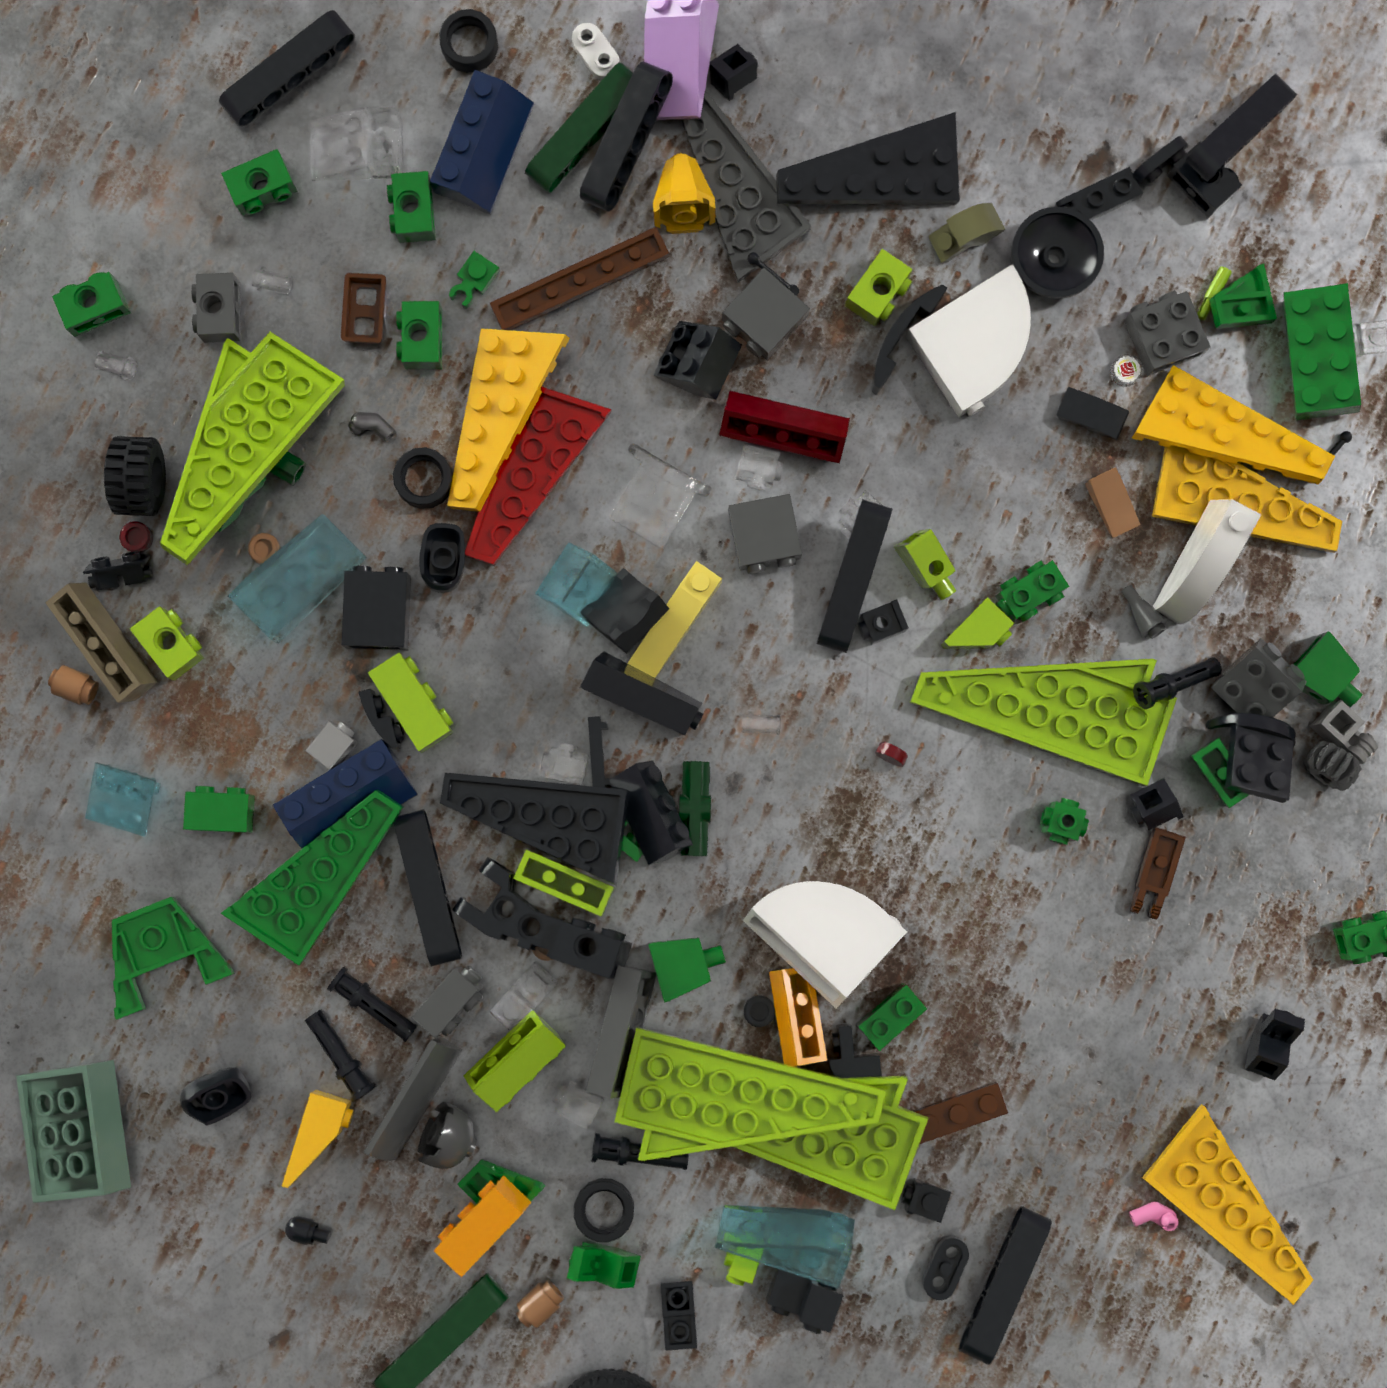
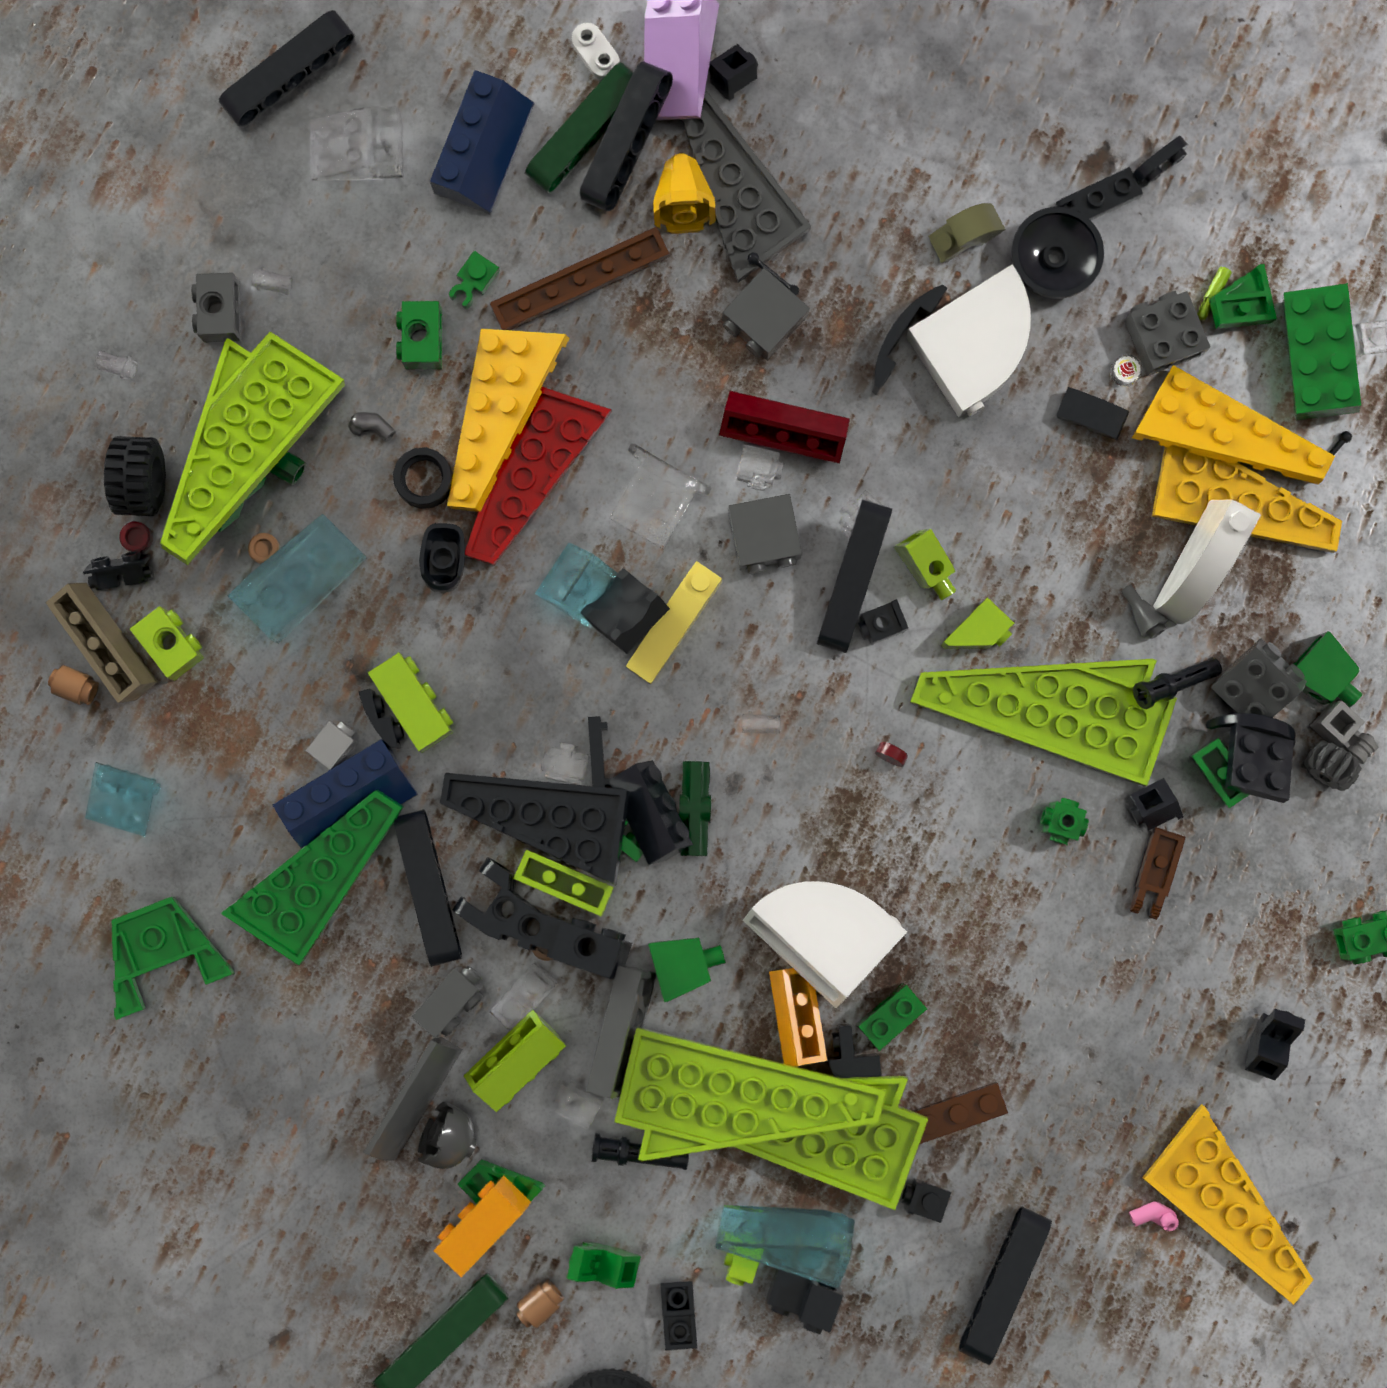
(73, 1132): sand green slope -> none
(108, 307): green brick -> none
(215, 1095): black piece -> none
(219, 811): green brick -> none
(243, 178): green brick -> none
(305, 1231): black cylinder -> none
(320, 1126): yellow slope -> none
(347, 1068): black pin -> none
(353, 311): reddish brown piece -> none
(361, 996): black pin -> none
(376, 609): black brick -> none
(420, 223): green brick -> none
(463, 18): black tyre -> none
(621, 1227): black tyre -> none
(642, 693): black slope -> none
(698, 359): black slope -> none
(759, 1011): black tile -> none
(886, 271): lime brick -> none
(895, 168): black wing -> none
(945, 1267): black plate -> none
(1022, 597): green brick -> none
(1113, 502): medium nougat slope -> none
(1205, 196): black brick -> none
(1241, 127): black beam -> none

